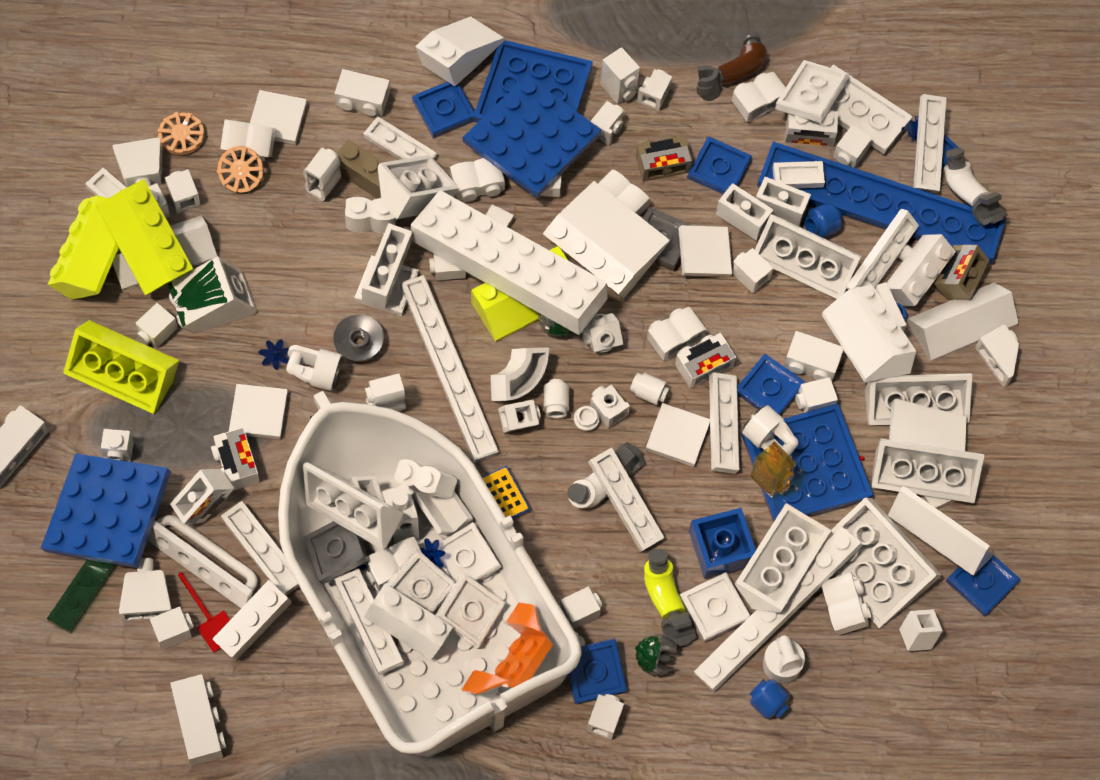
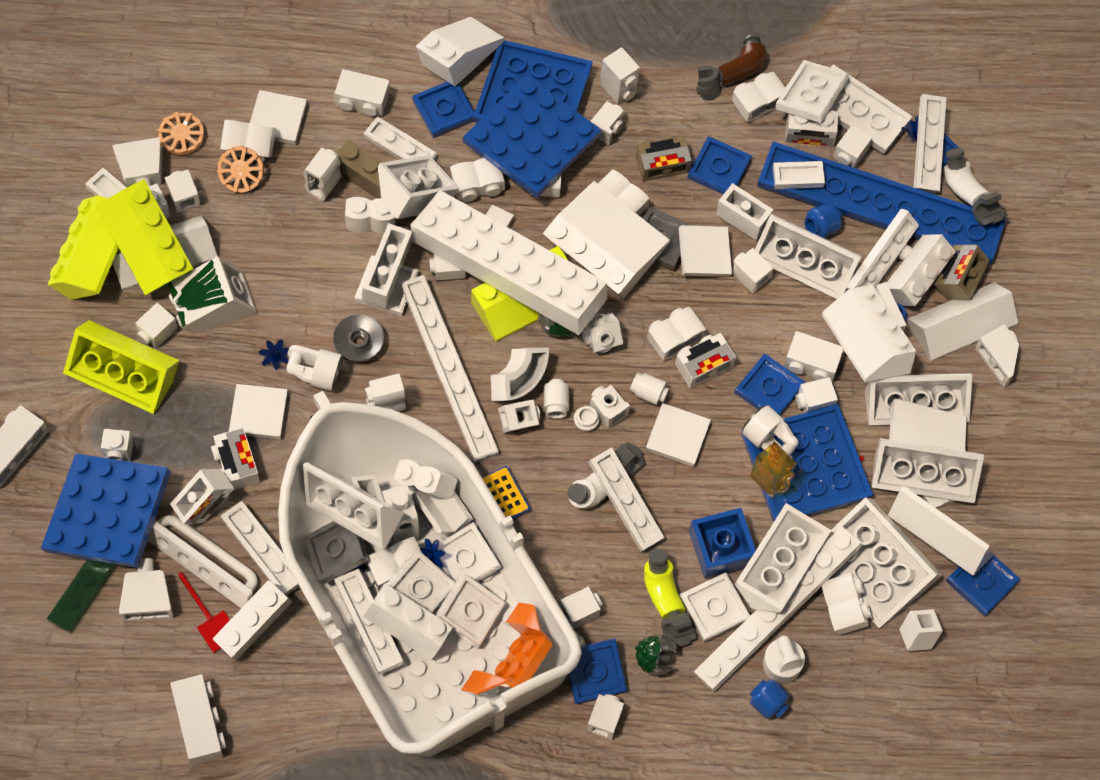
(172, 627): white brick -> none
(655, 89): white brick -> none
(724, 423): white plate -> none
(784, 200): white brick -> none

